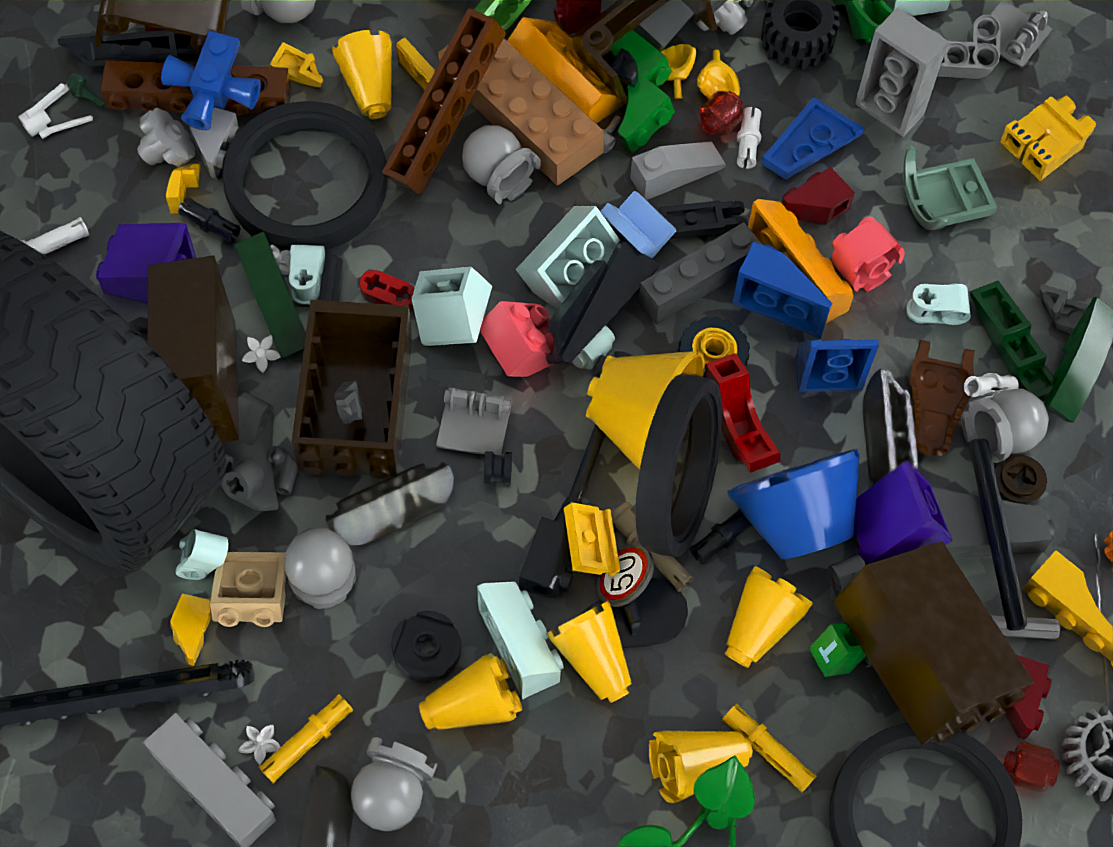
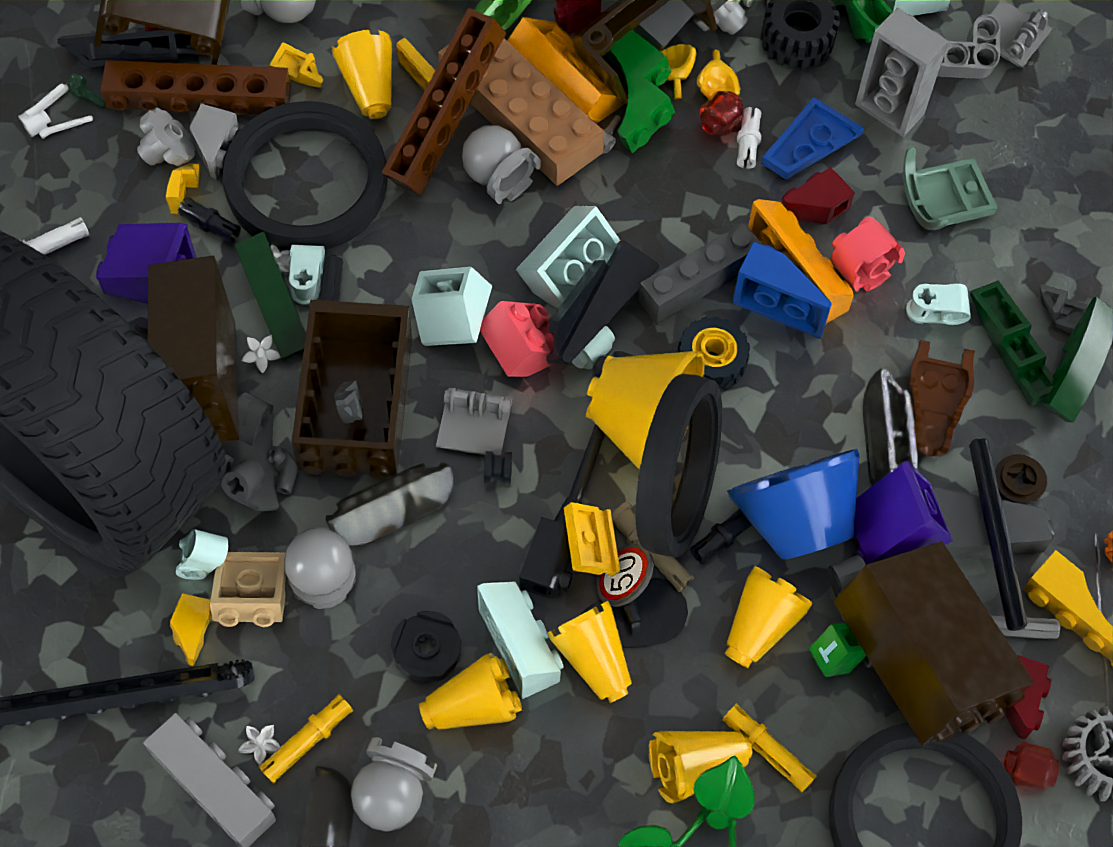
(211, 80): blue brick -> none
(389, 289): red beam -> none
(626, 68): black tile -> none
(640, 224): light blue panel -> none
(673, 167): light grey slope -> none
(703, 217): black hinge -> none
(739, 418): red arch -> none
(834, 364): blue slope -> none
(989, 385): white pin -> none
(1009, 420): light grey tile -> none
(1048, 135): yellow hips -> none

